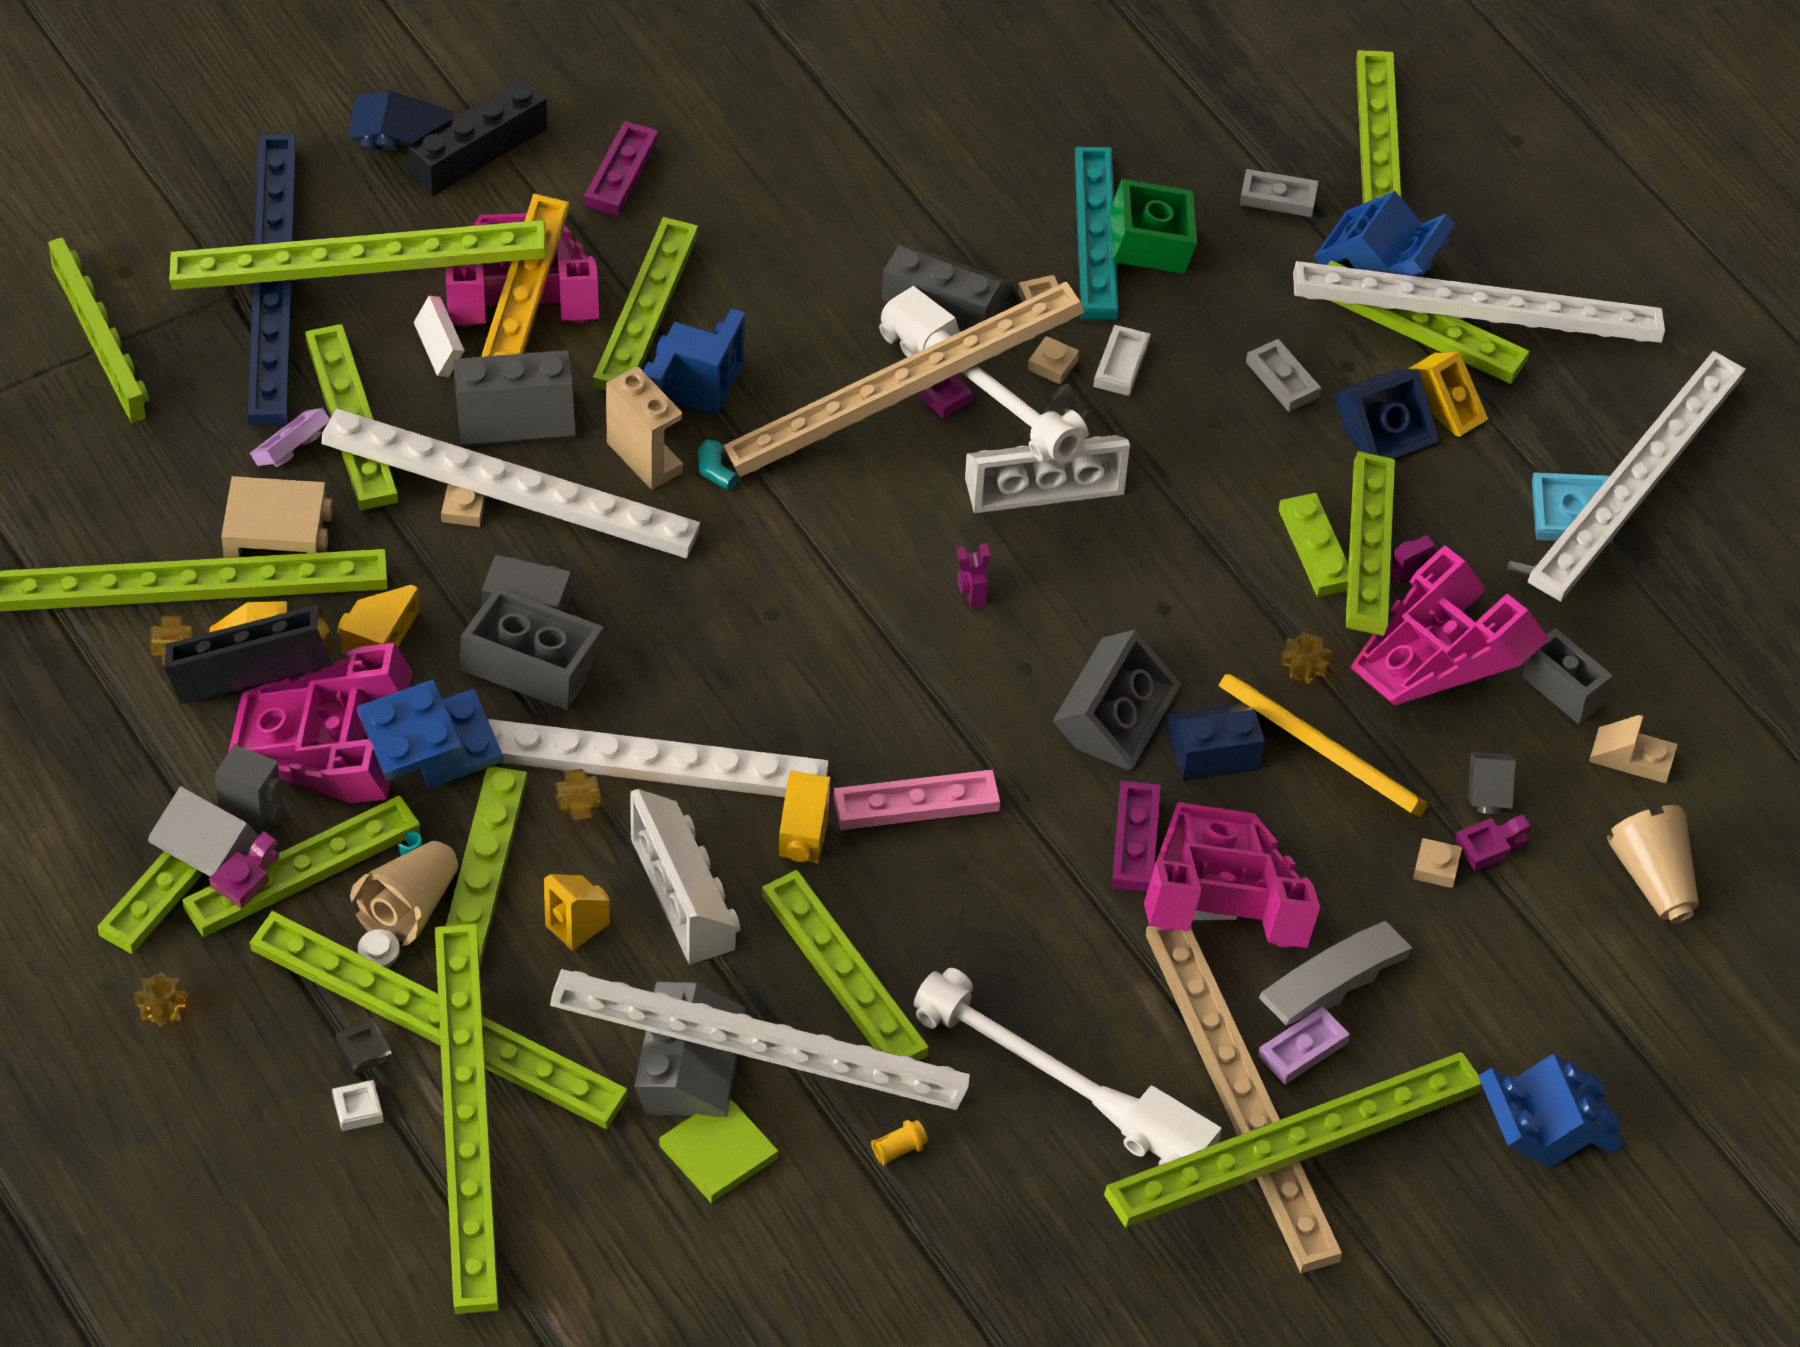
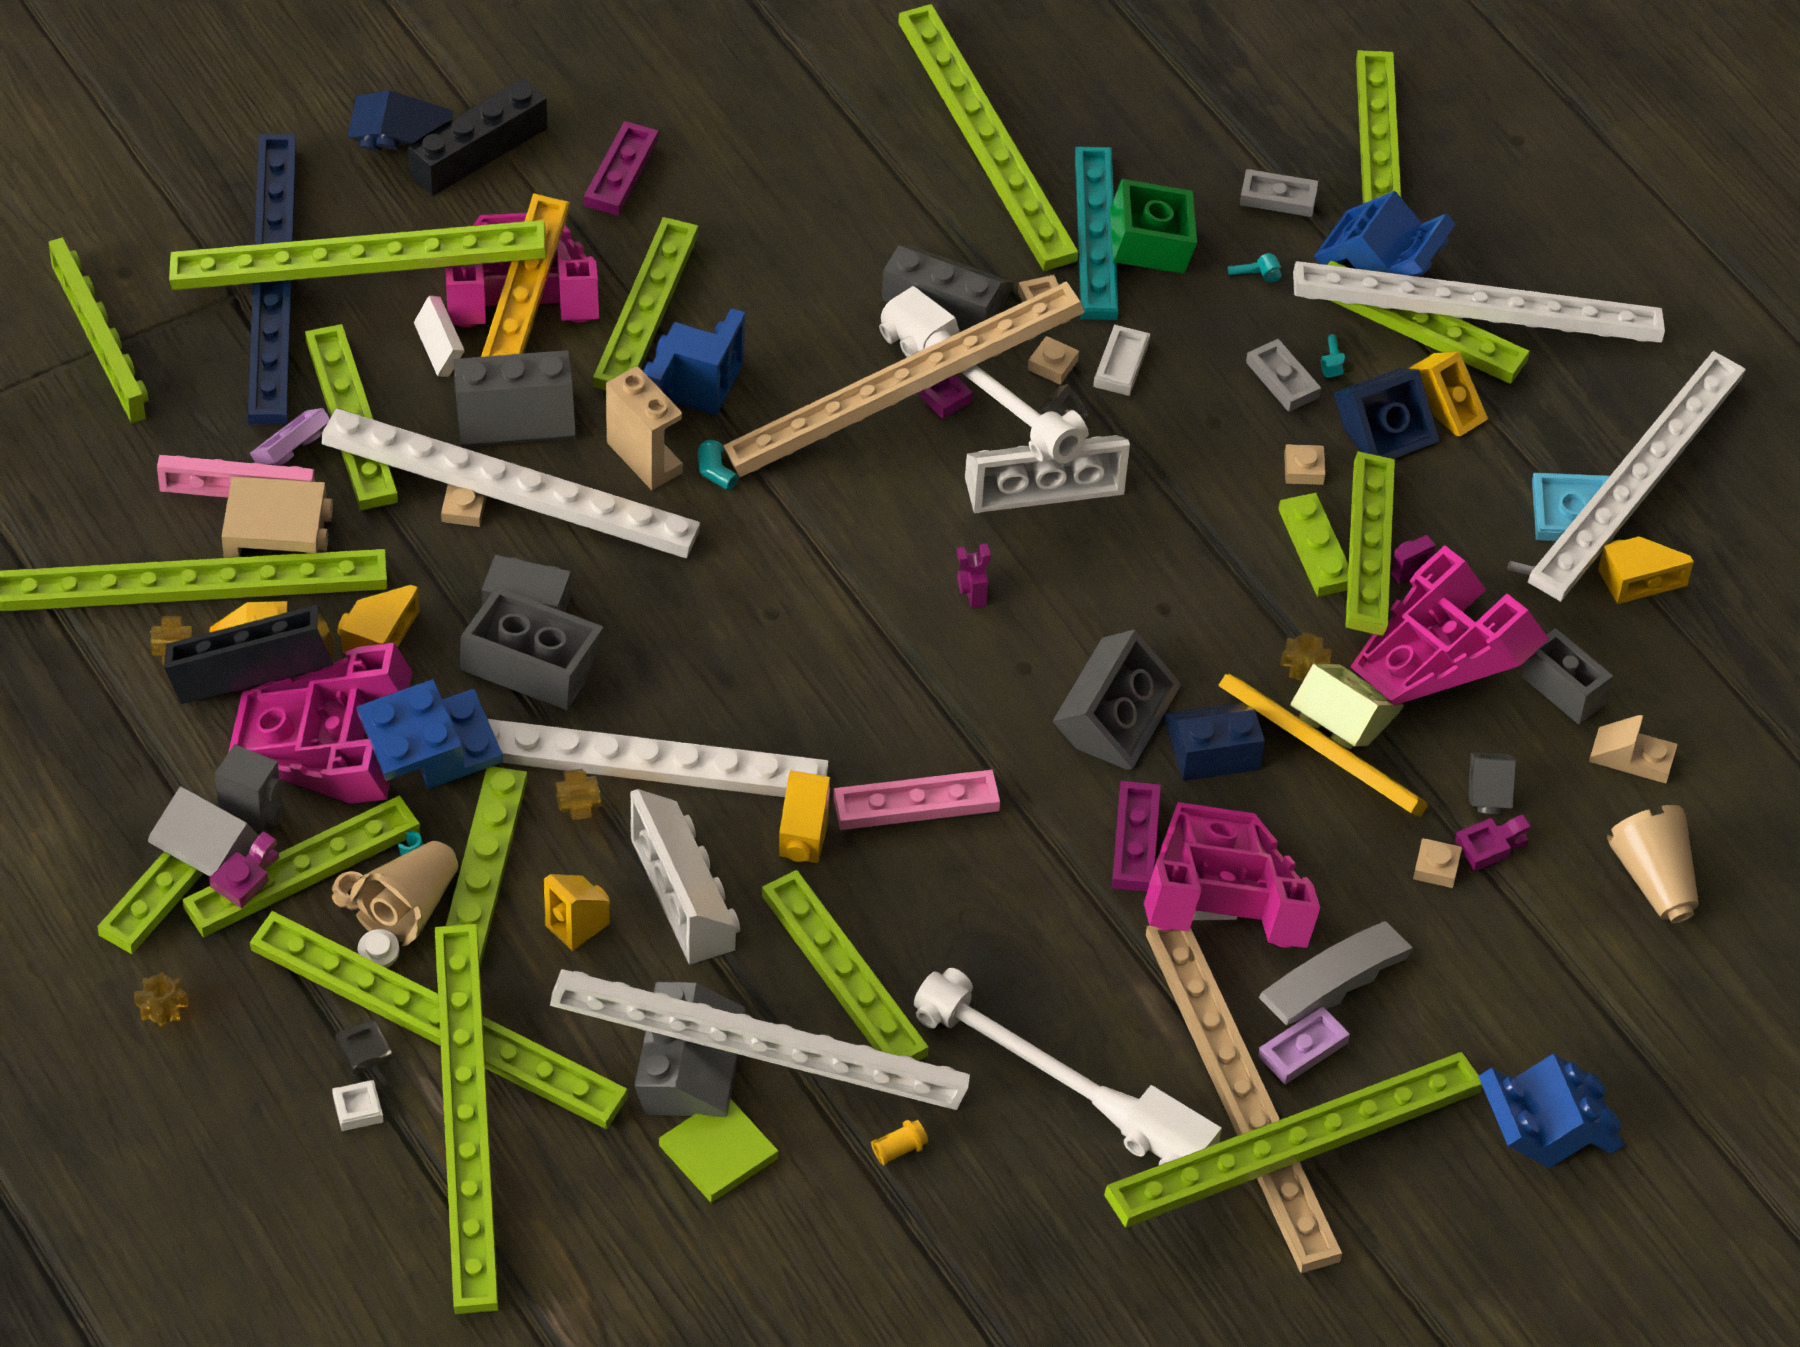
(214, 476): none -> bright pink plate
(342, 887): none -> tan plate
(988, 138): none -> lime plate
(1266, 265): none -> teal hand
(1304, 464): none -> tan plate
(1332, 364): none -> teal hand
(1343, 705): none -> yellowish green slope
(1642, 568): none -> yellow slope

